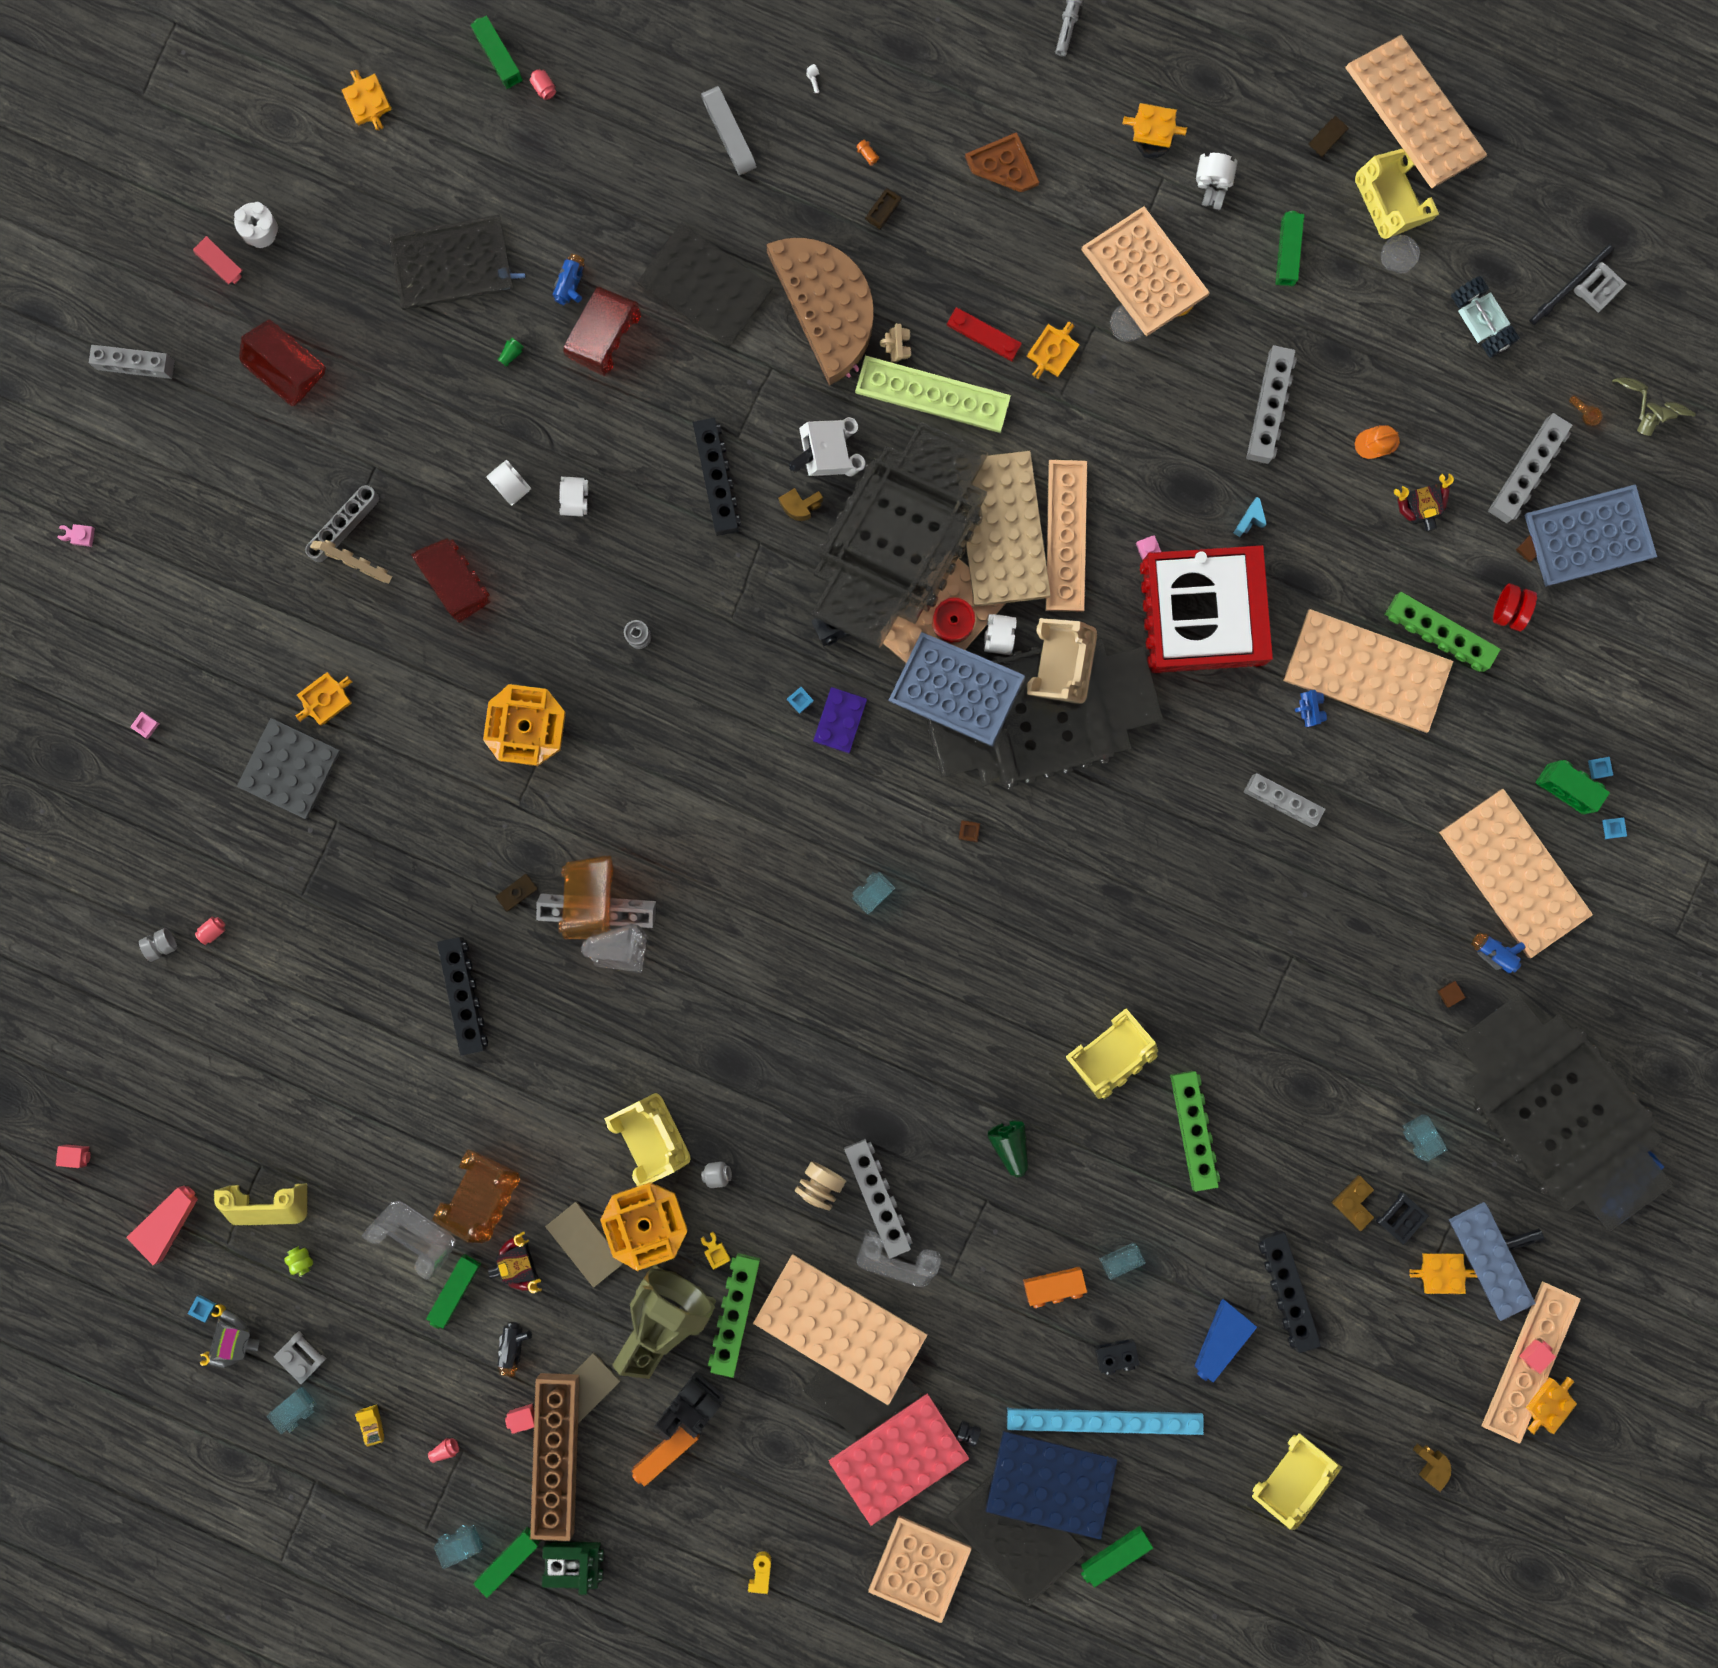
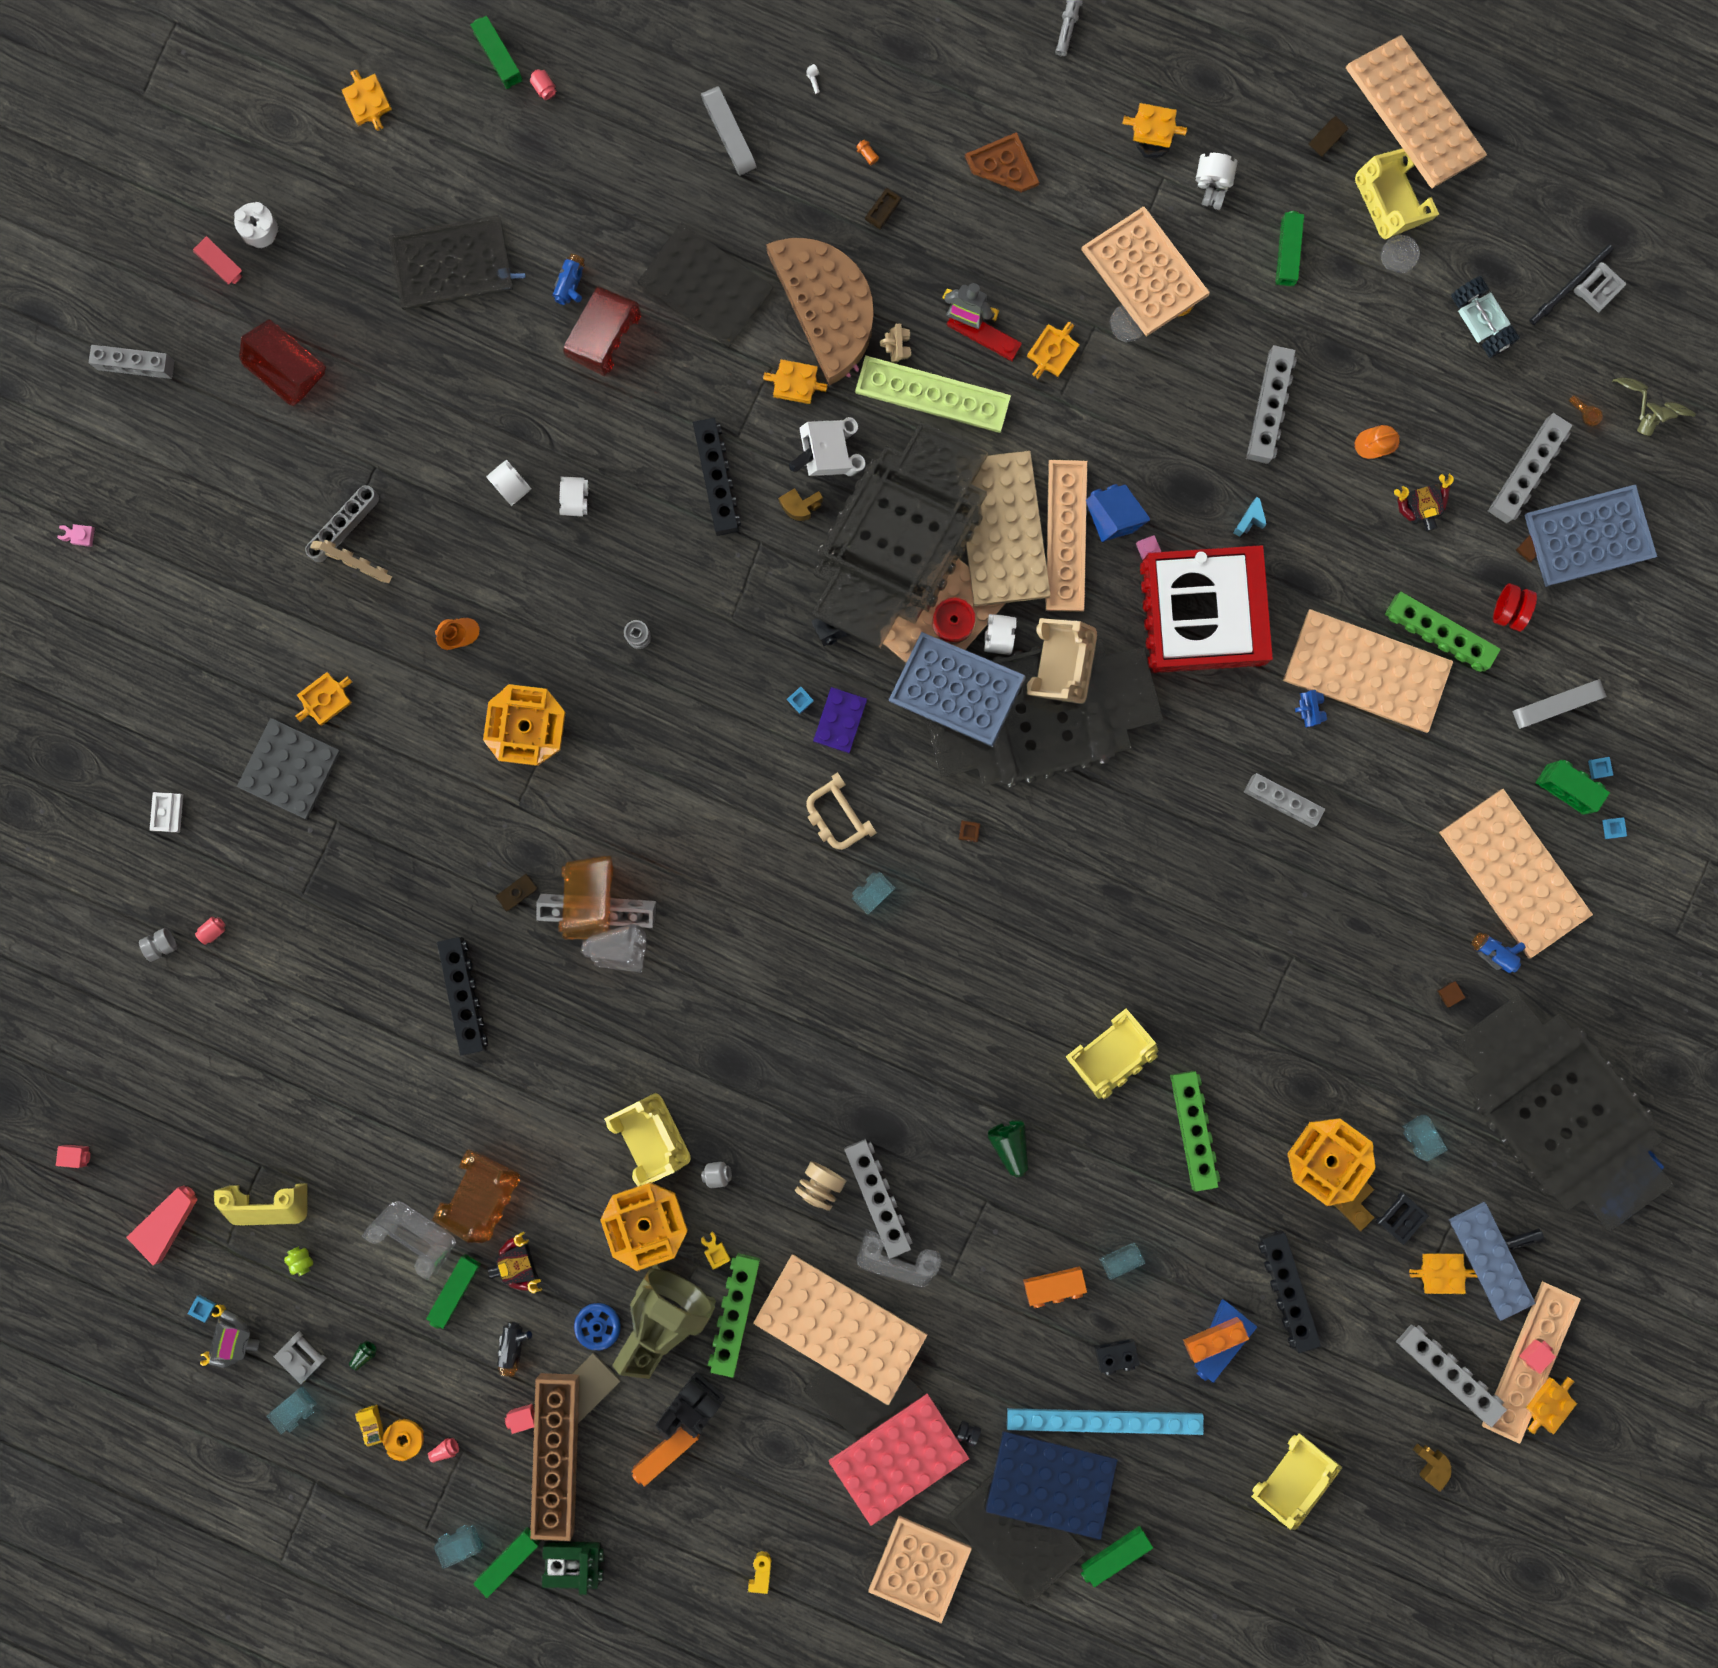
(144, 725): bright pink plate -> none
(166, 812): none -> white plate
(363, 1354): none -> dark green cone
(413, 1434): none -> light orange plate
(451, 578): clear red windscreen -> none
(456, 633): none -> orange piece
(511, 350): green cone -> none
(583, 1244): dark tan tile -> none
(607, 1339): none -> blue plate
(795, 381): none -> light orange plate
(825, 834): none -> tan bar
(969, 305): none -> dark grey torso
(1115, 512): none -> blue slope
(1216, 1339): none -> orange brick
(1351, 1165): none -> light orange piece
(1489, 1413): none -> light grey brick
(1559, 703): none -> light grey beam

